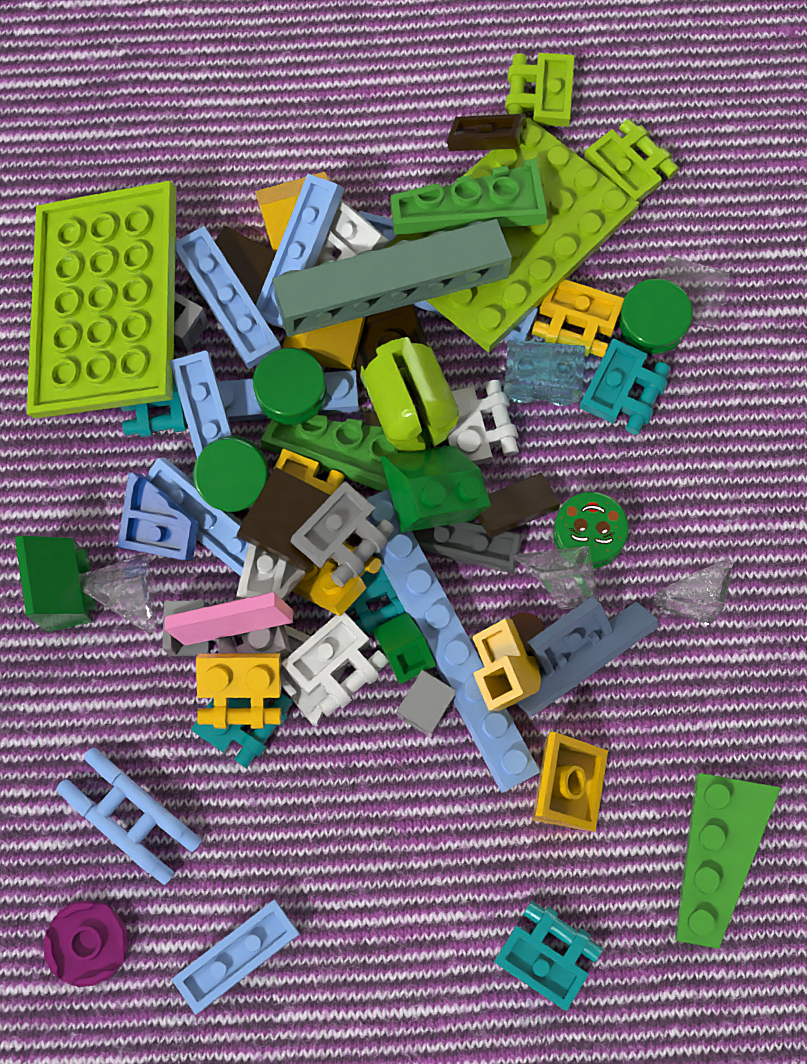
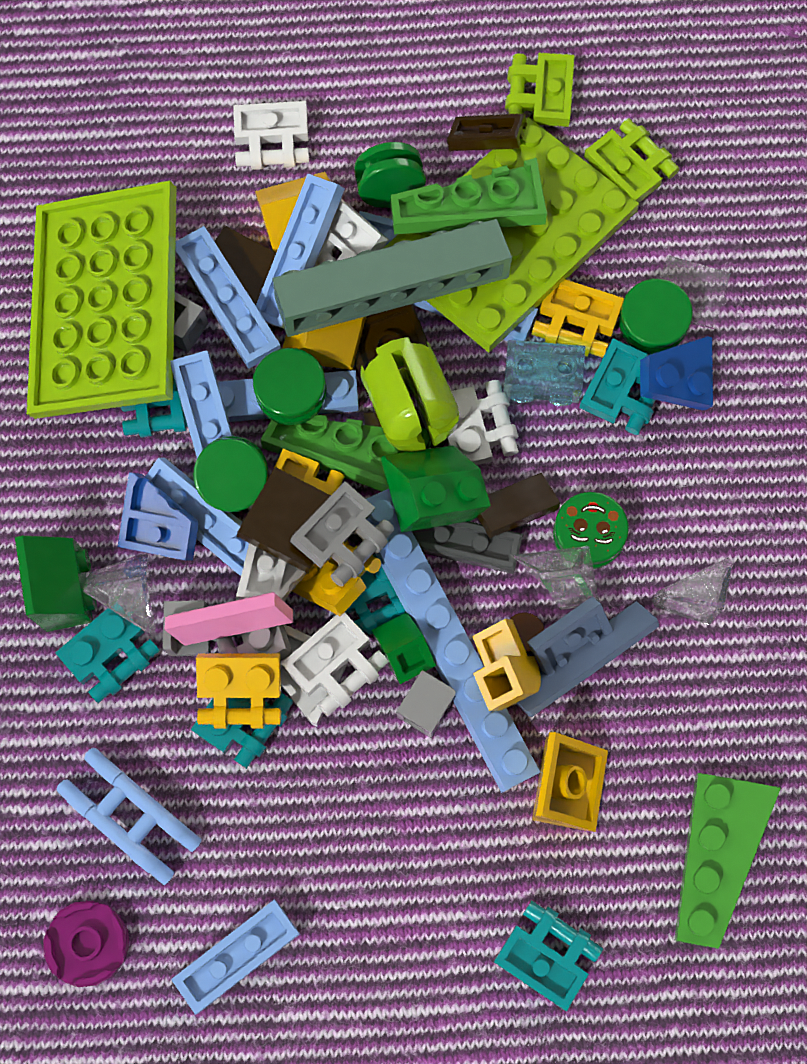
(98, 645): none -> teal plate
(271, 124): none -> white plate
(388, 171): none -> green head
(680, 375): none -> blue wing

